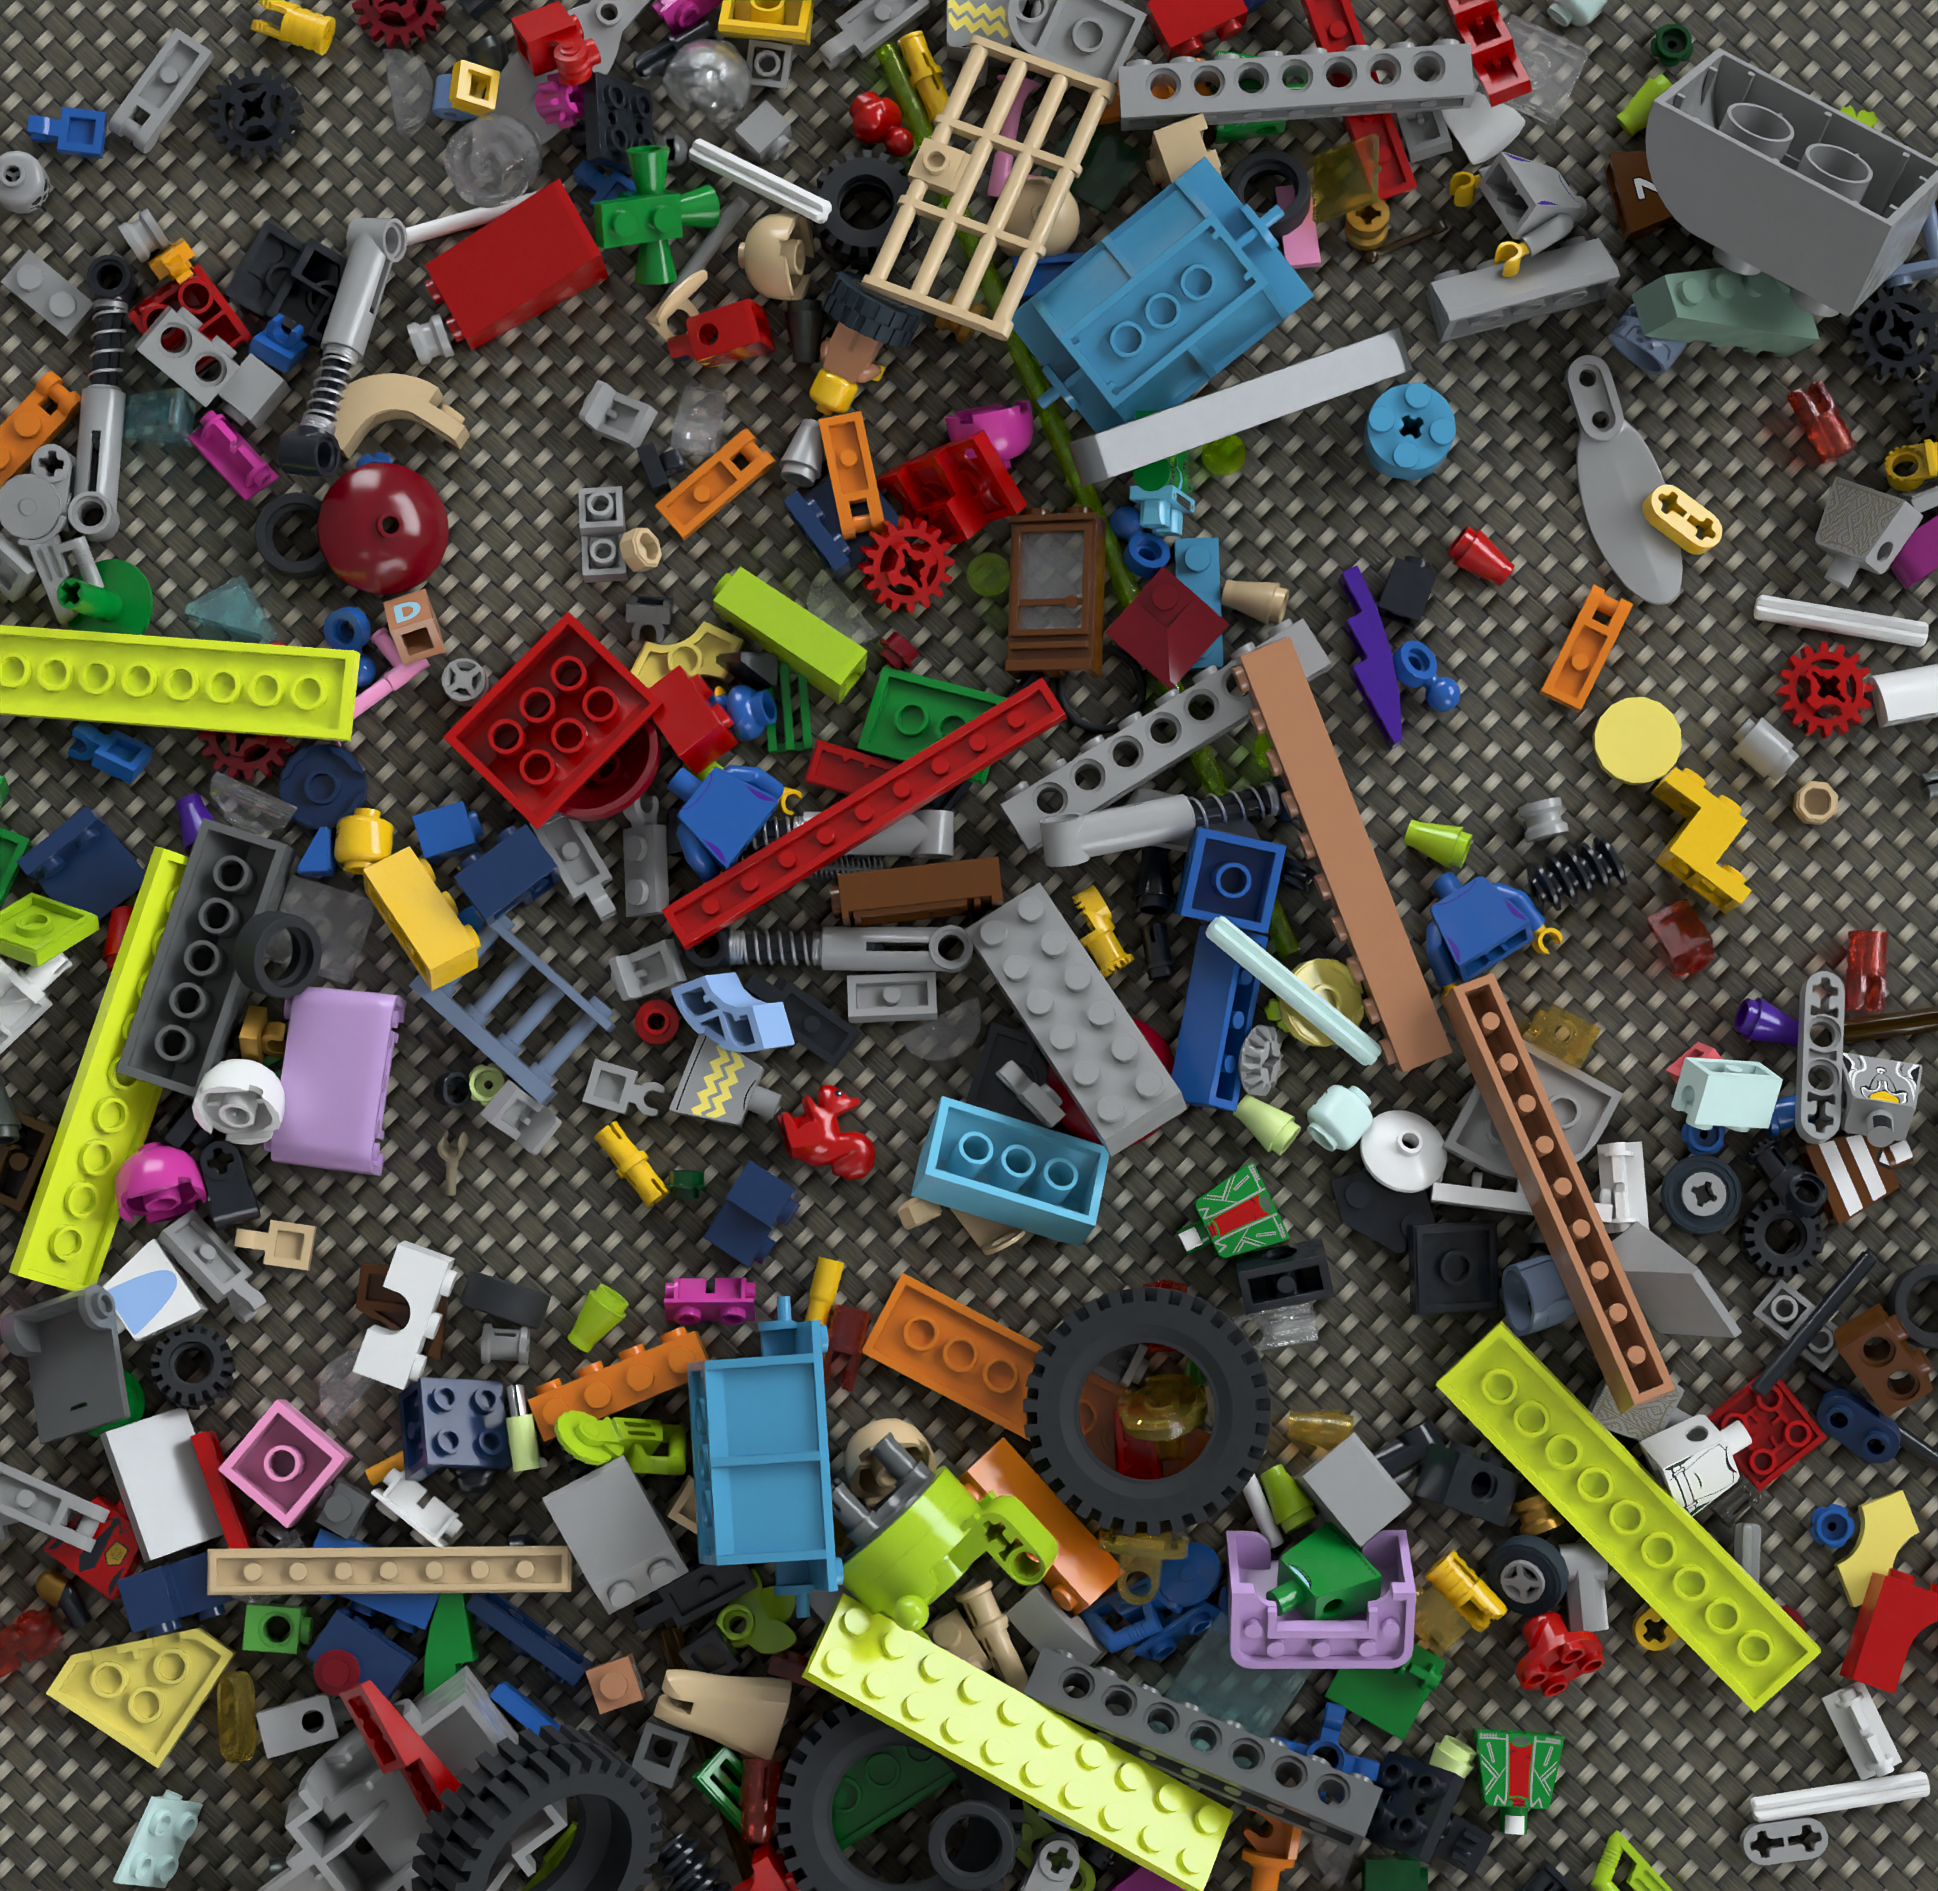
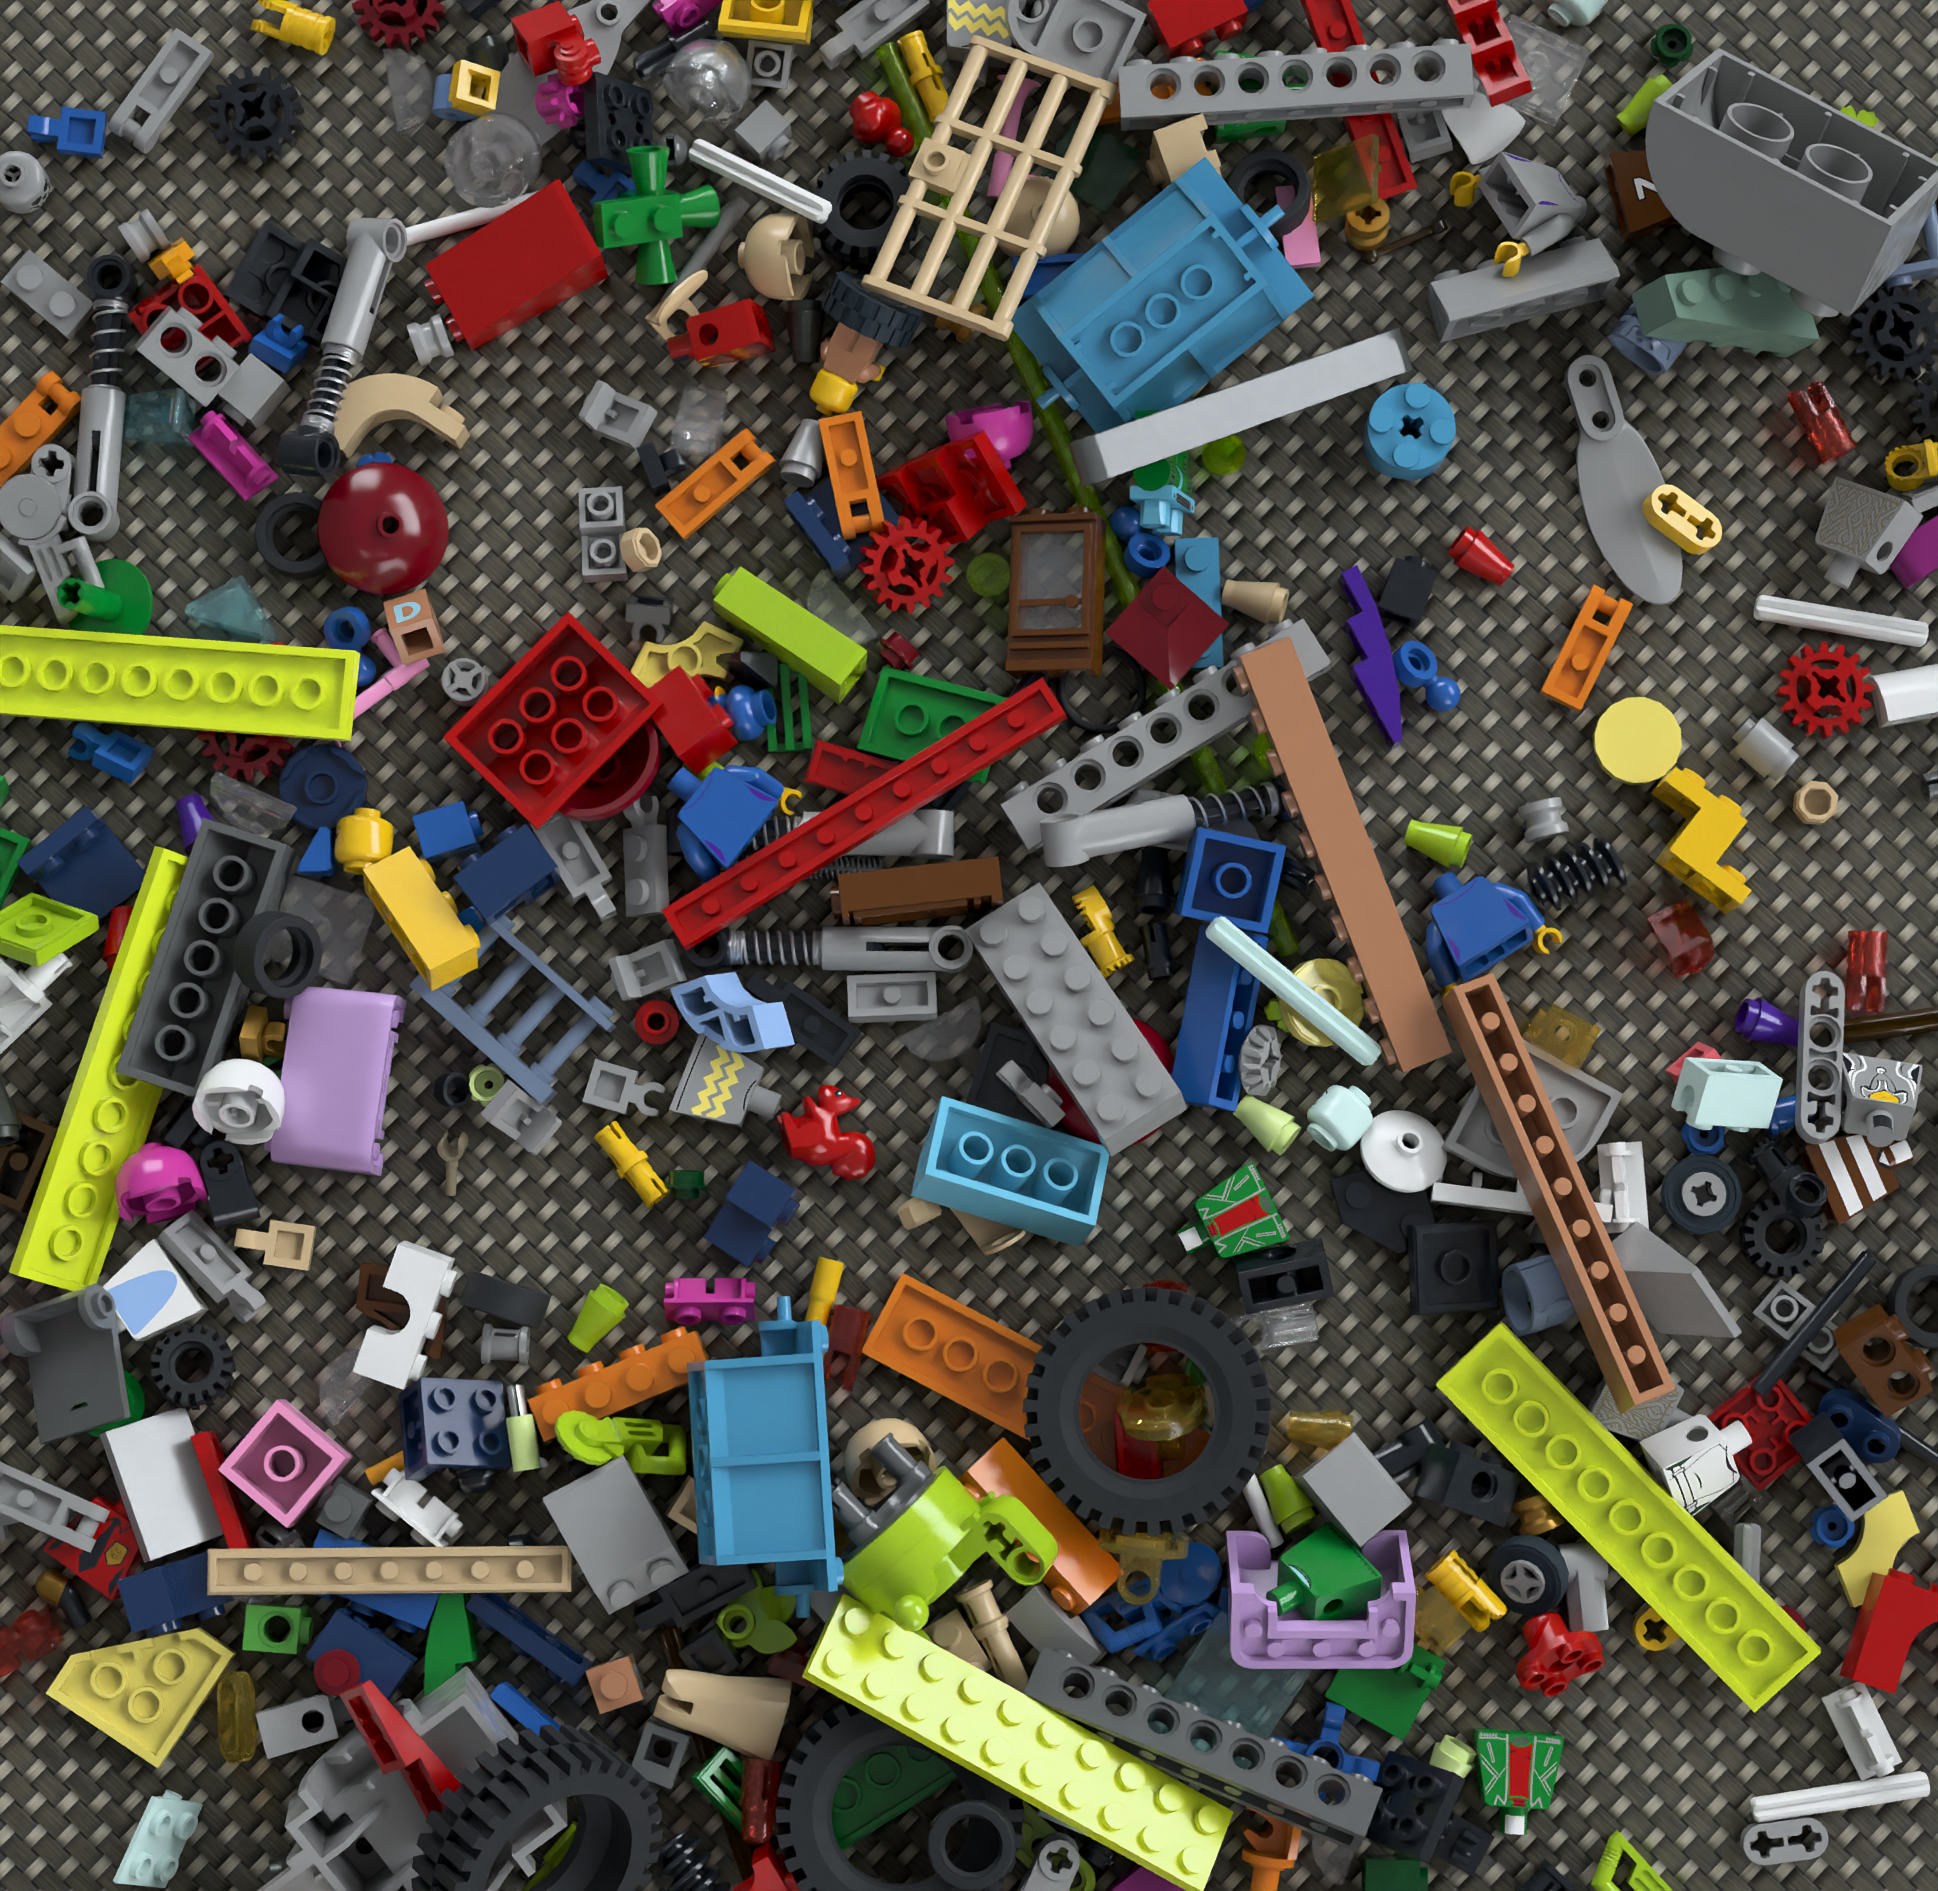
(1837, 1466): none -> black brick

